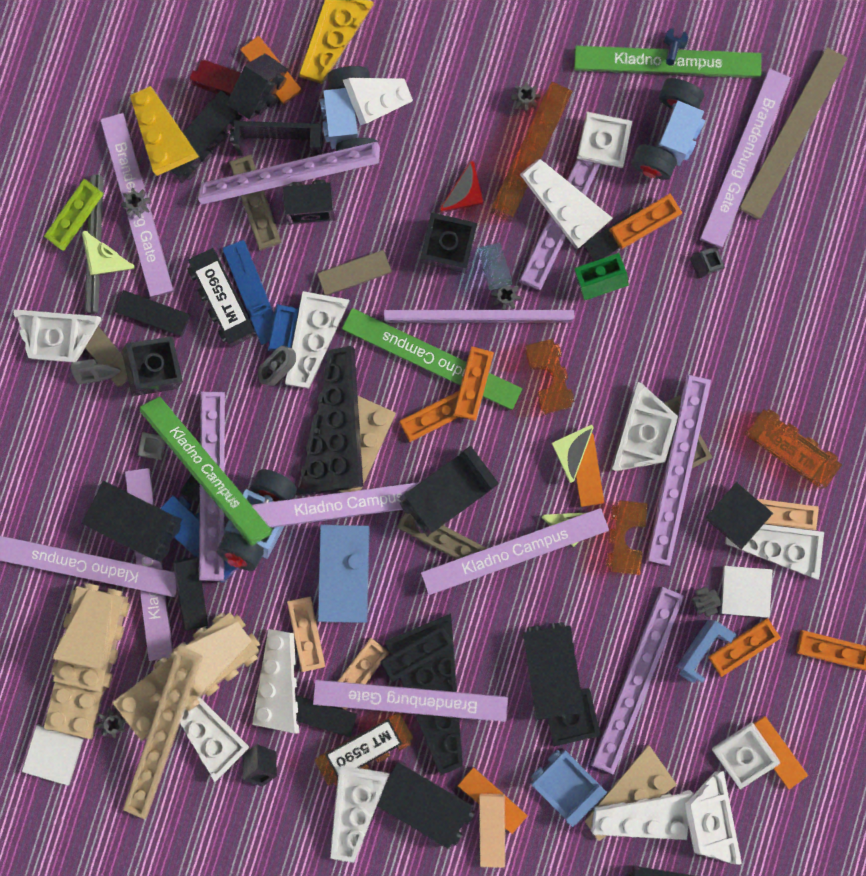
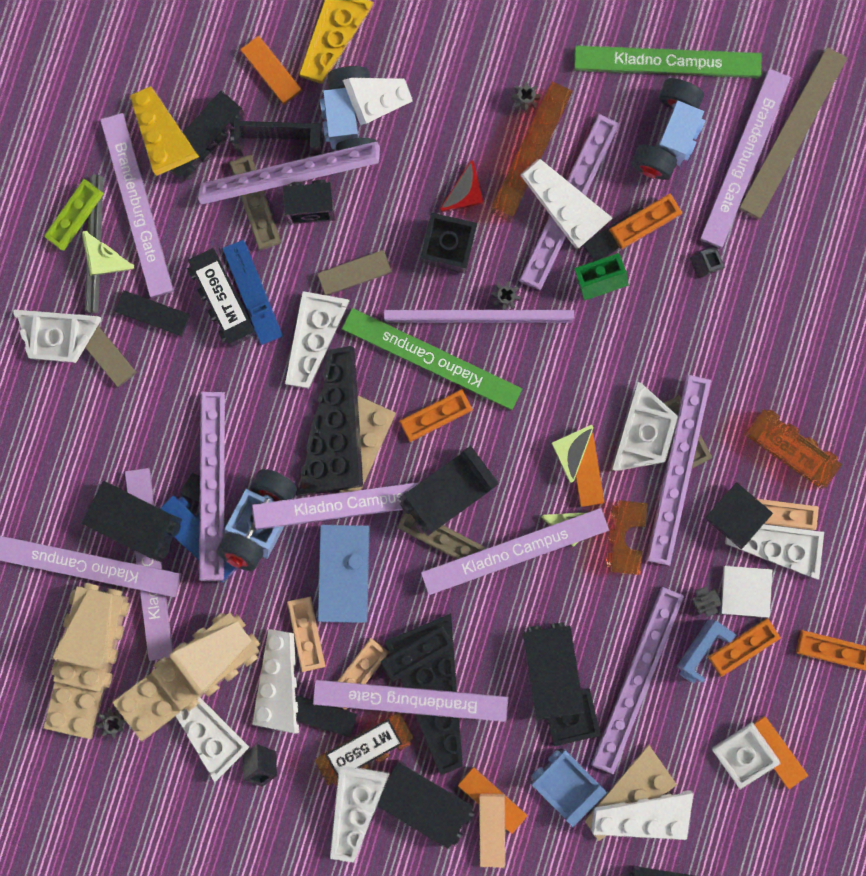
(52, 755): white tile -> none
(88, 371): dark grey plate -> none
(130, 199): dark grey gear -> none
(151, 446): light grey tile -> none
(152, 366): black brick -> none
(163, 732): tan tile -> none
(190, 593): black tile -> none
(206, 471): bright green tile -> none
(214, 77): dark red panel -> none
(257, 86): black brick -> none
(277, 365): dark grey plate -> none
(283, 327): blue tile -> none
(473, 383): orange tile -> none
(494, 266): clear light blue plate -> none
(546, 356): clear orange arch -> none
(604, 139): white tile -> none
(674, 44): dark blue bar -> none
(712, 821): white wing -> none

